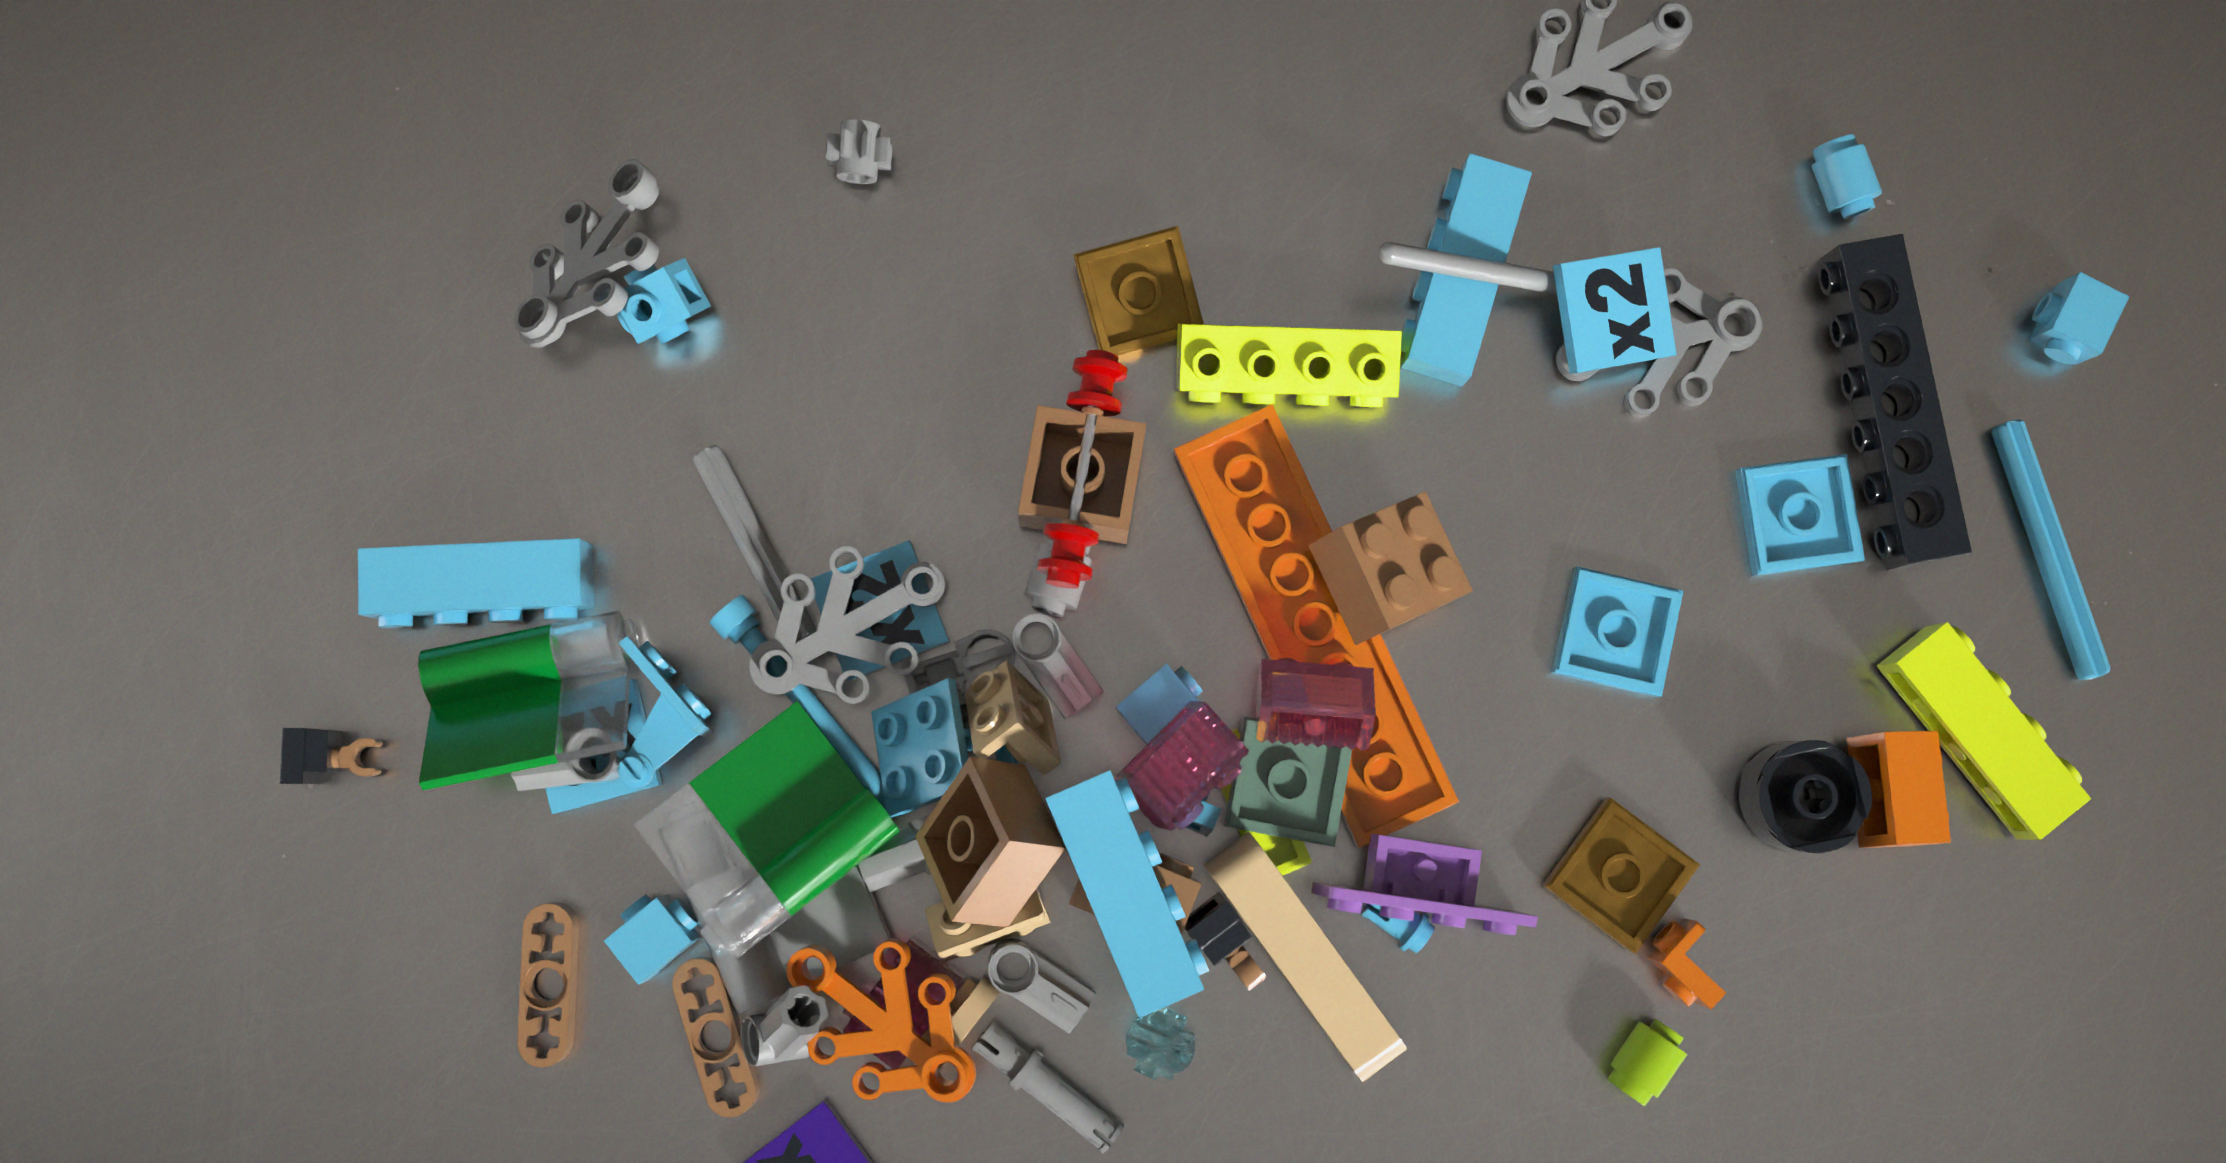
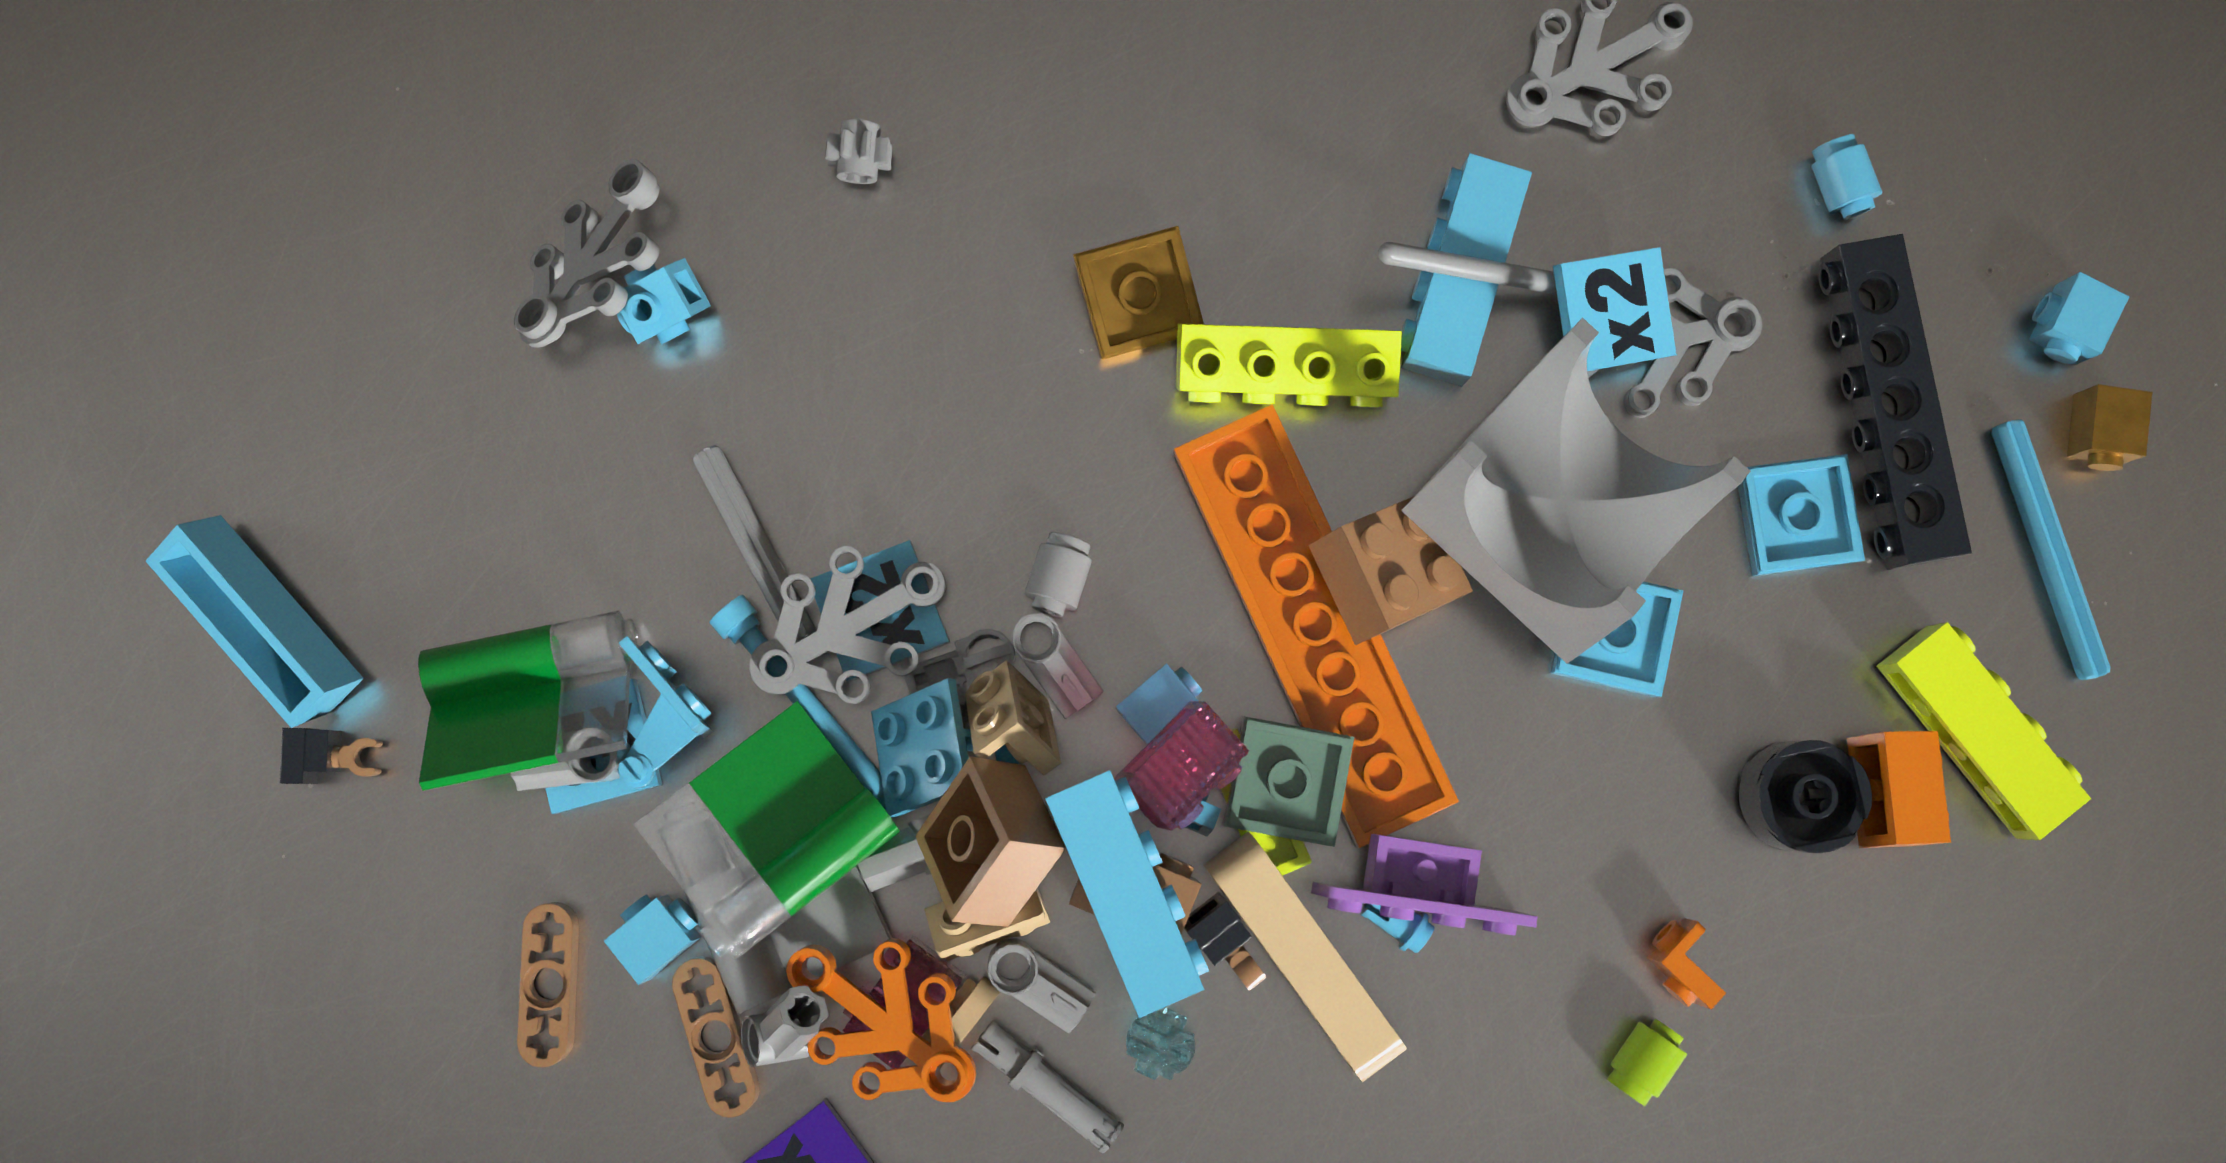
(254, 619): none -> medium azure brick
(475, 580): medium azure brick -> none
(1082, 471): medium nougat brick -> none
(1315, 703): clear pink brick -> none
(1563, 505): none -> light grey piece
(1621, 875): pearl gold plate -> none
(2109, 426): none -> pearl gold brick

